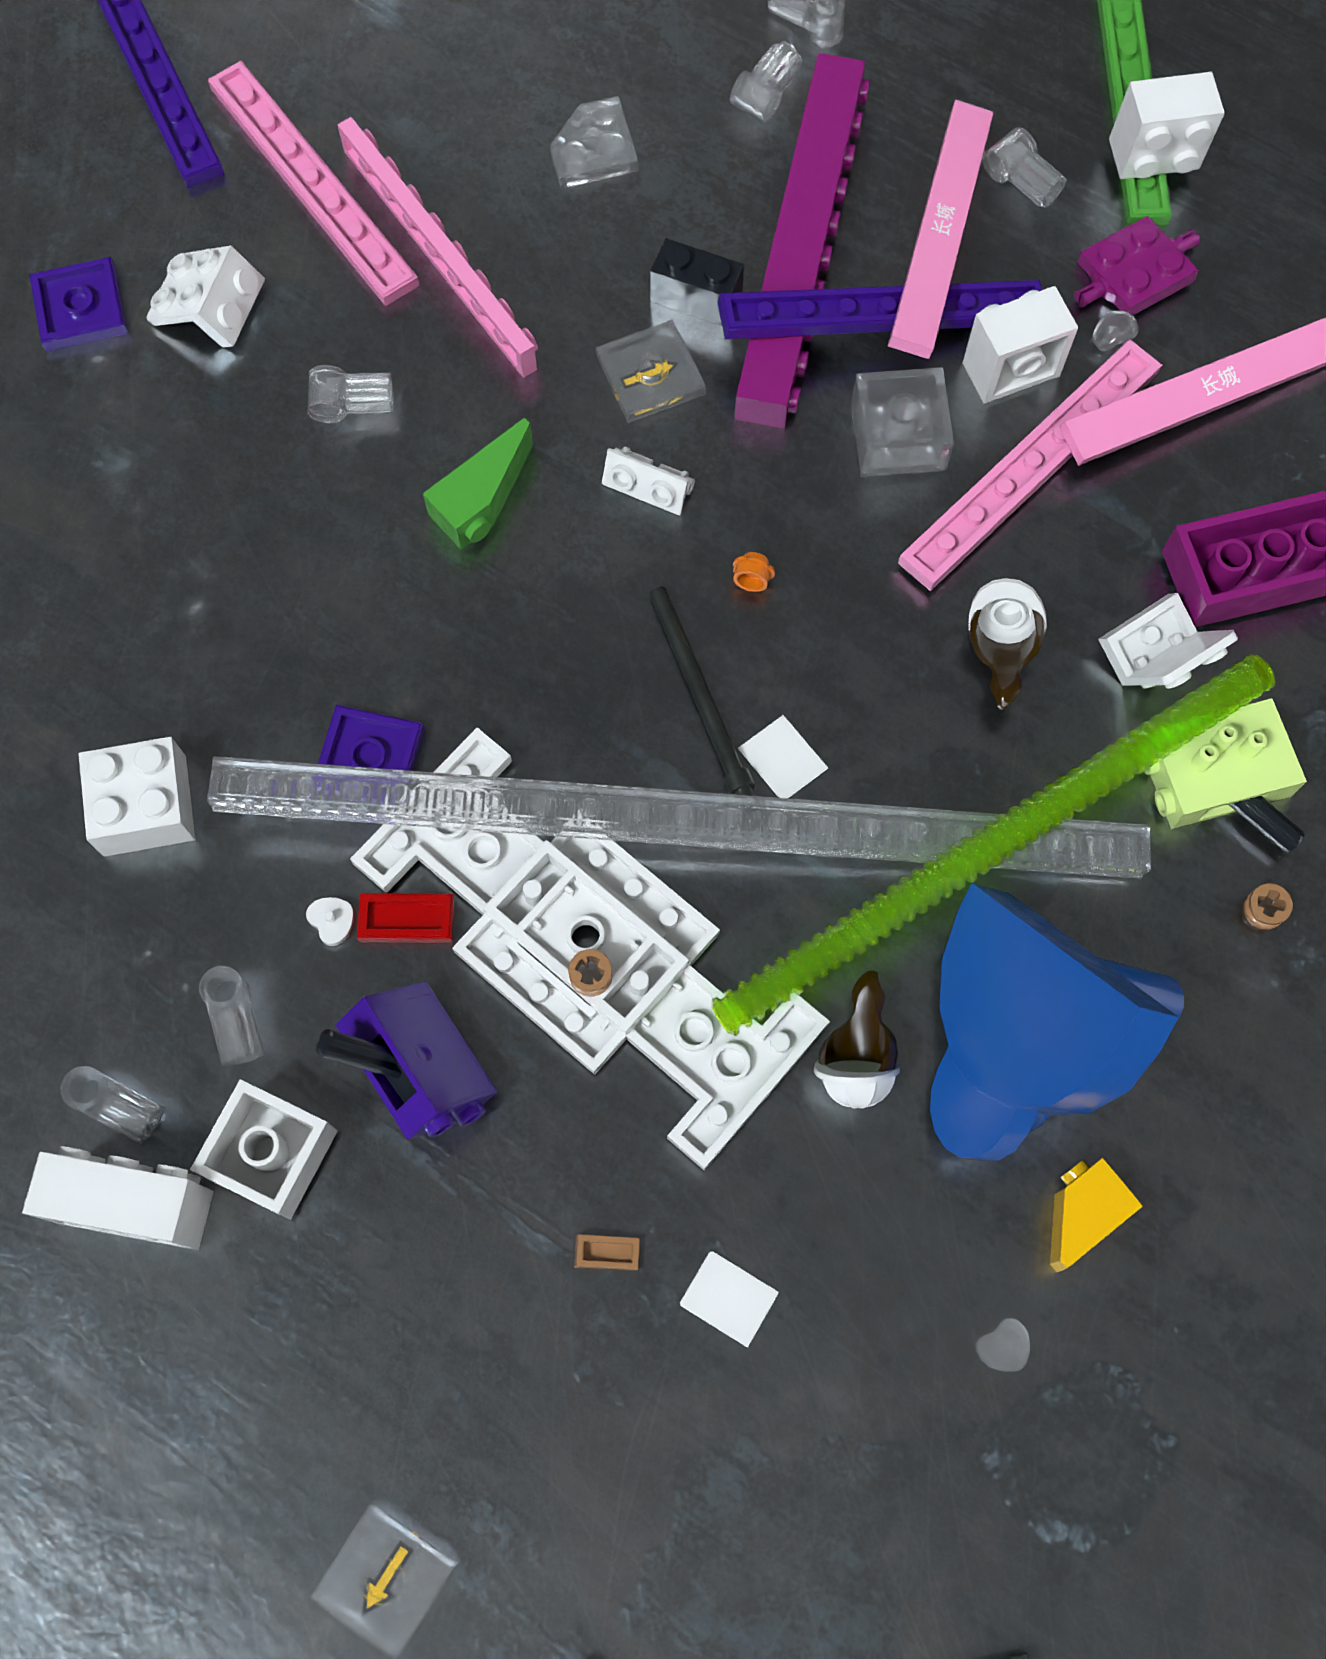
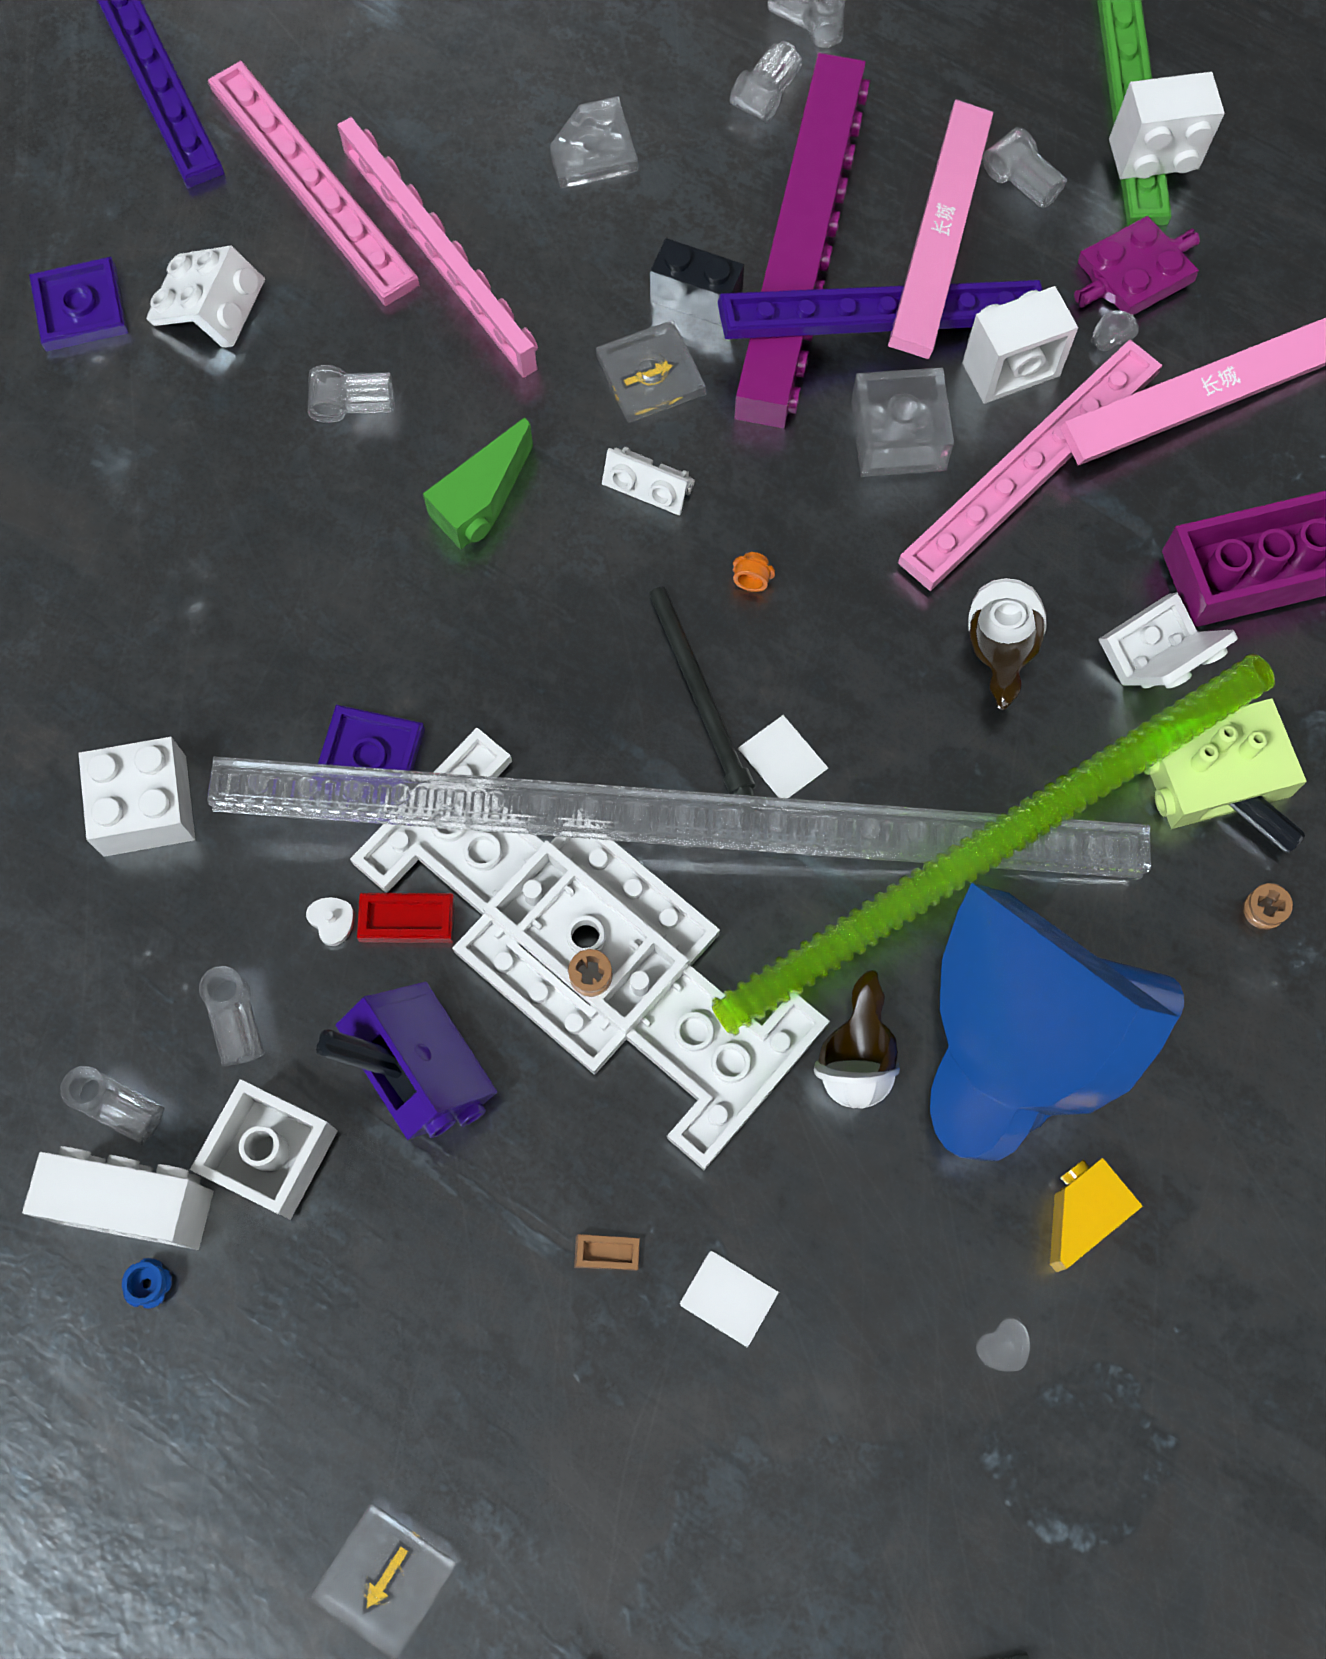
(133, 1280): none -> blue plate

